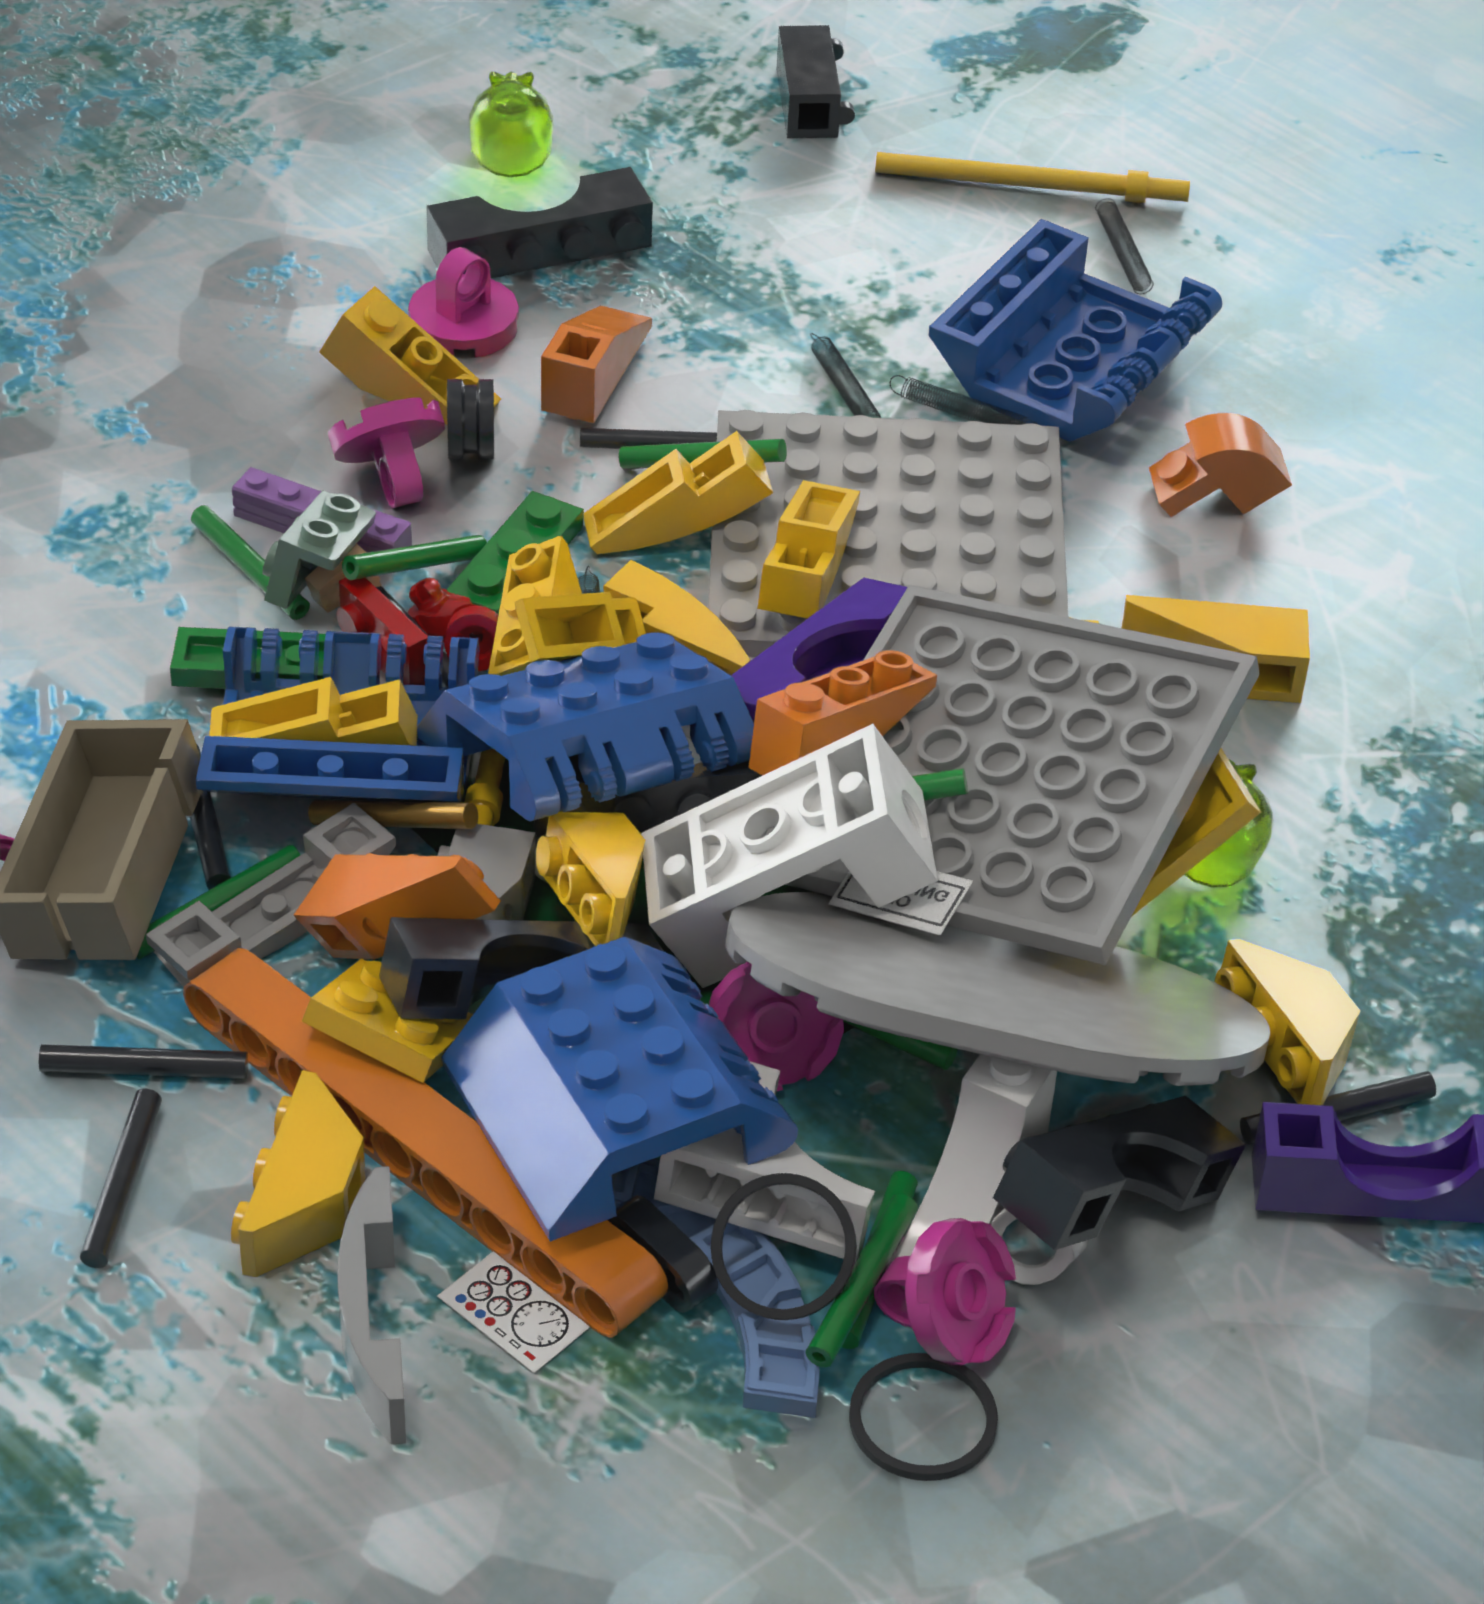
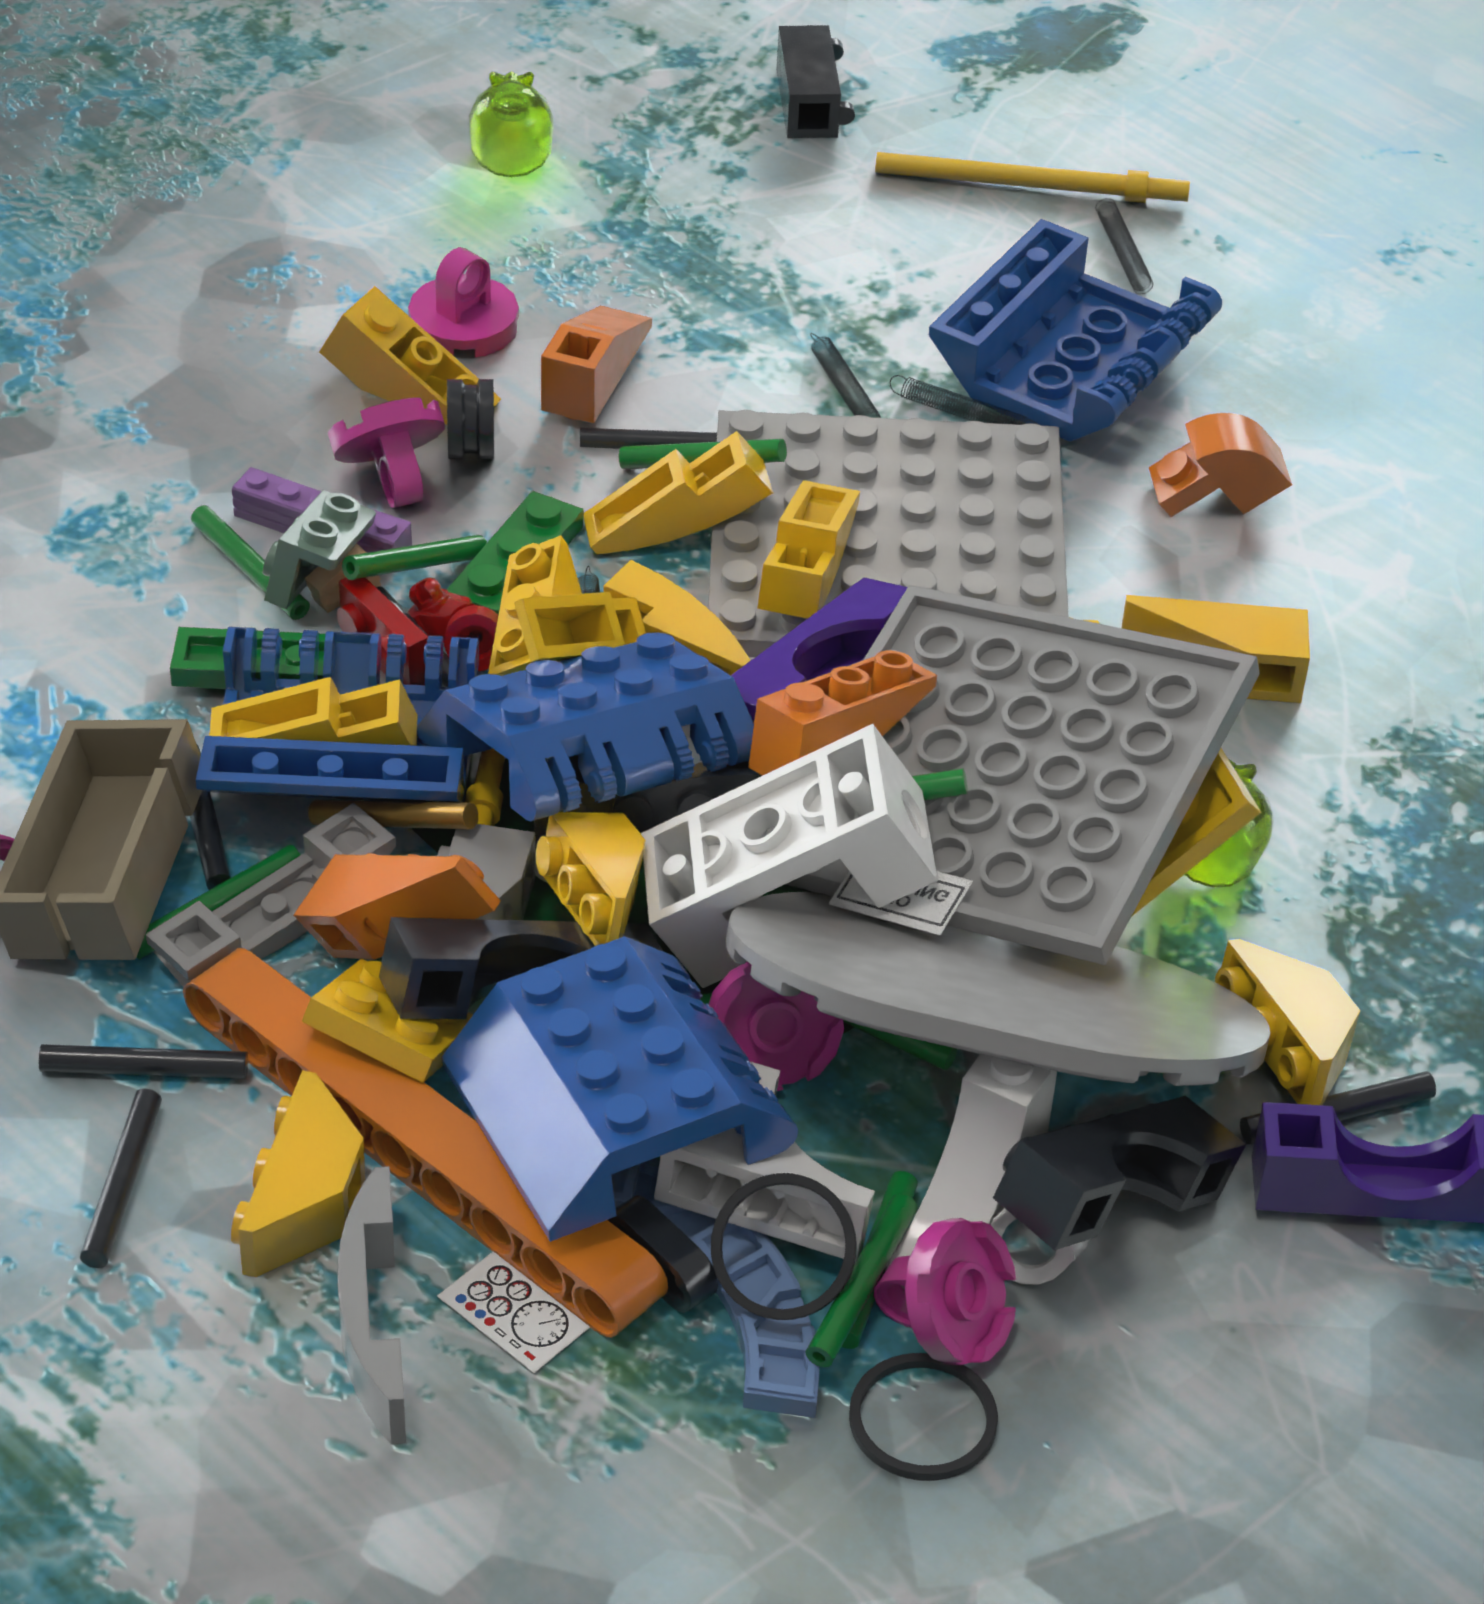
(601, 219): black arch -> none

